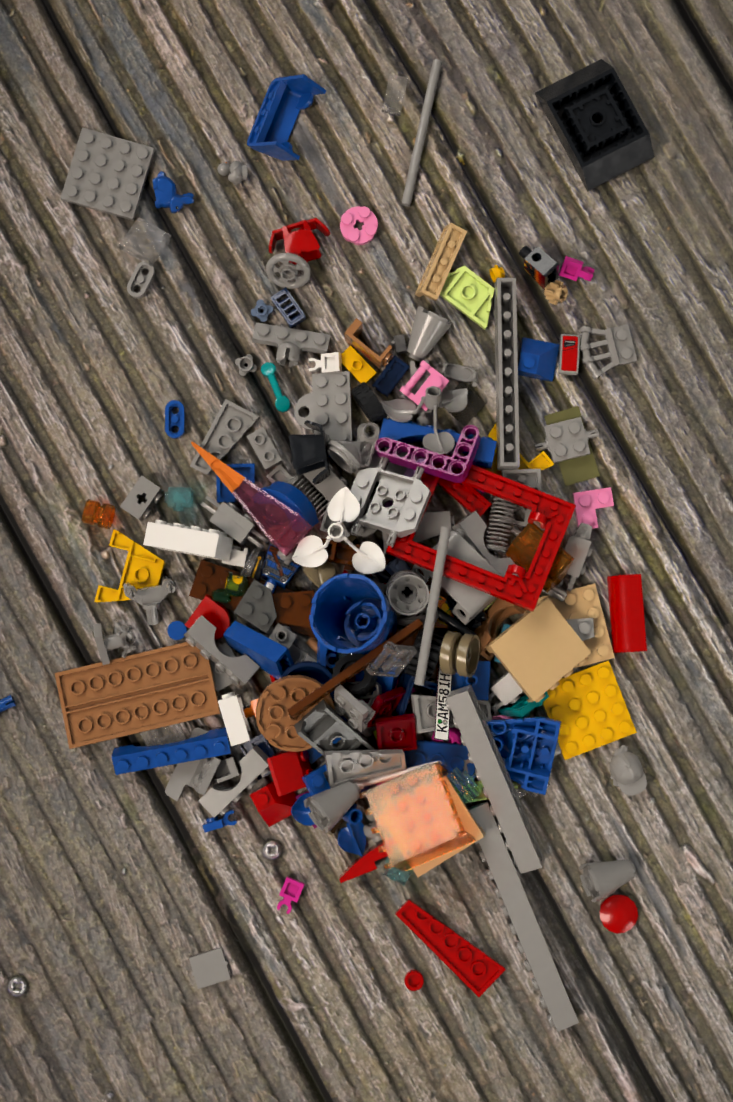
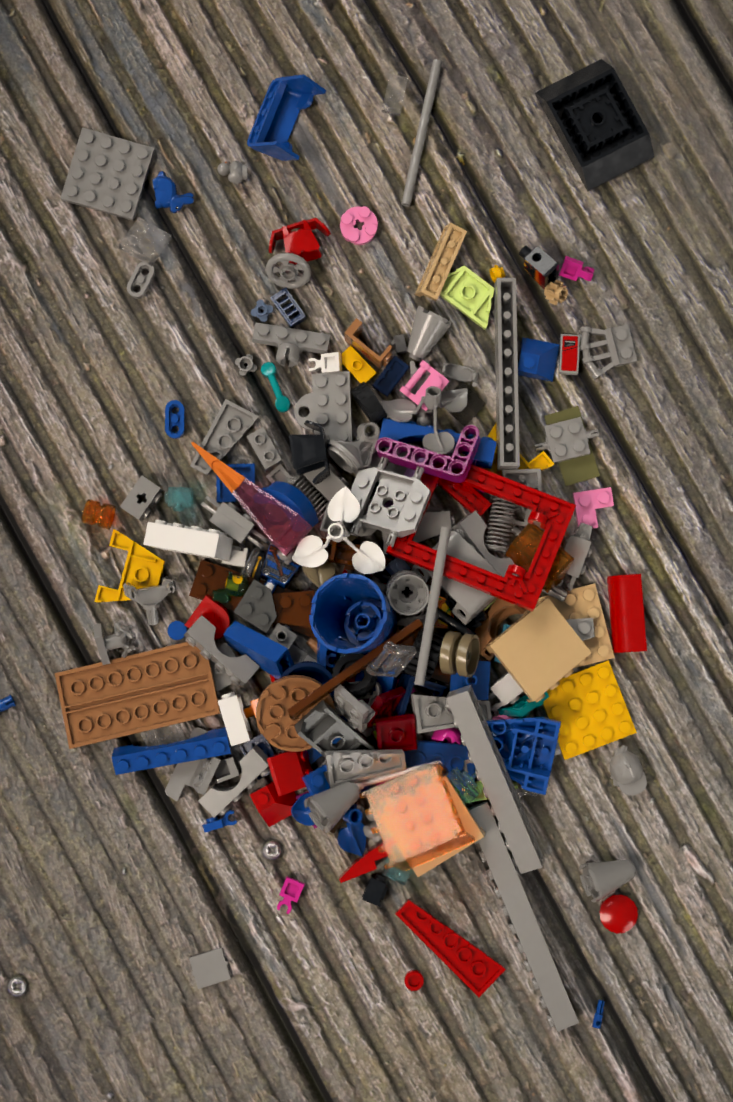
(375, 889): none -> black window
(442, 715): sticker -> none
(598, 1016): none -> blue pin

